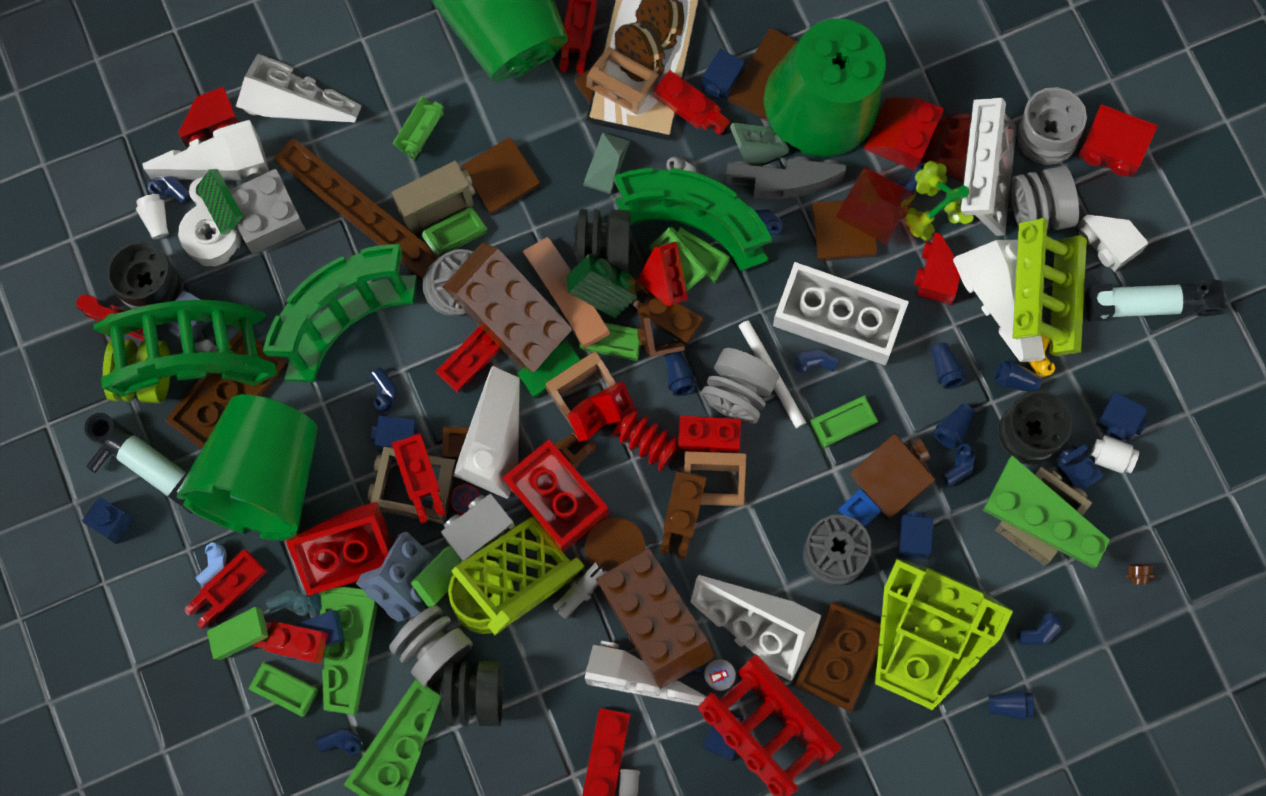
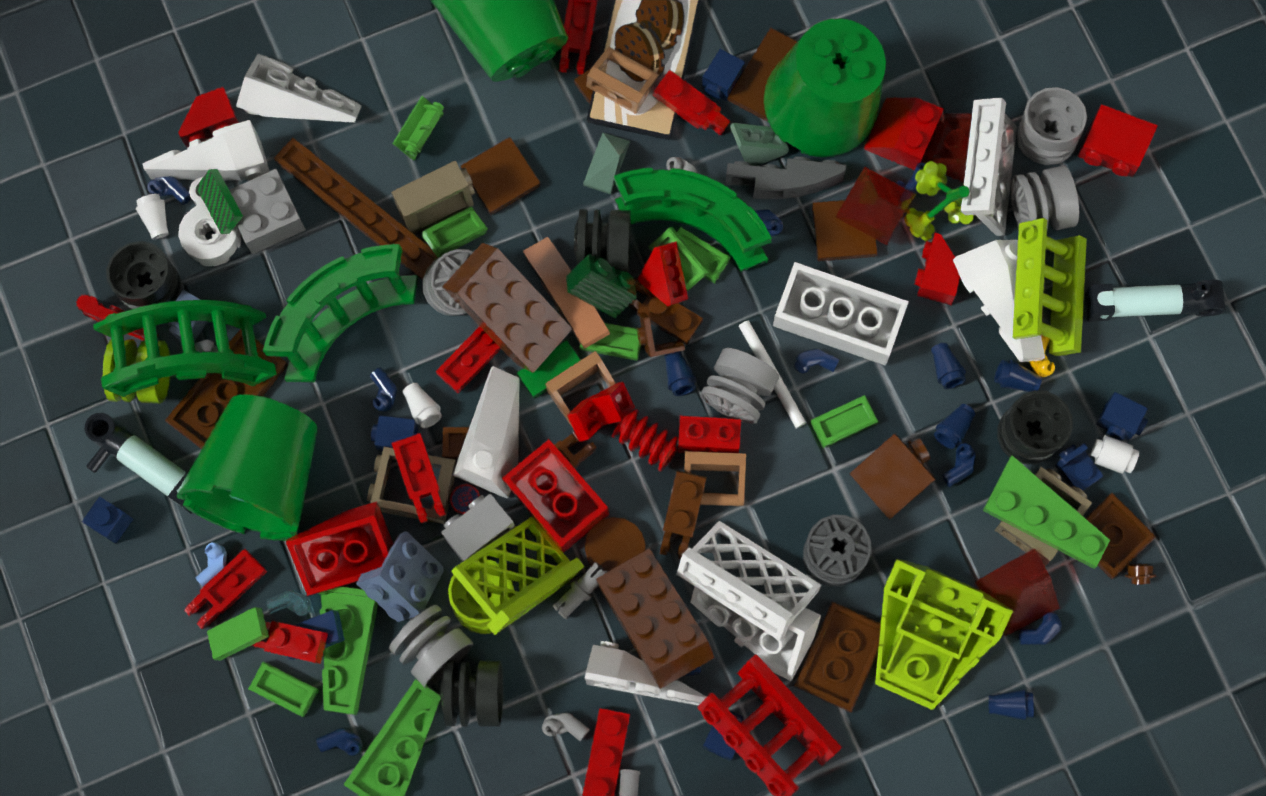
(422, 406): none -> white cone
(435, 578): bright green tile -> none
(564, 723): none -> light grey arm
(719, 675): light grey tile -> none
(737, 591): none -> white fence
(860, 508): blue tile -> none
(915, 536): dark blue brick -> none
(1024, 588): none -> clear red slope
(1113, 239): white slope -> none
(1126, 534): none -> reddish brown tile

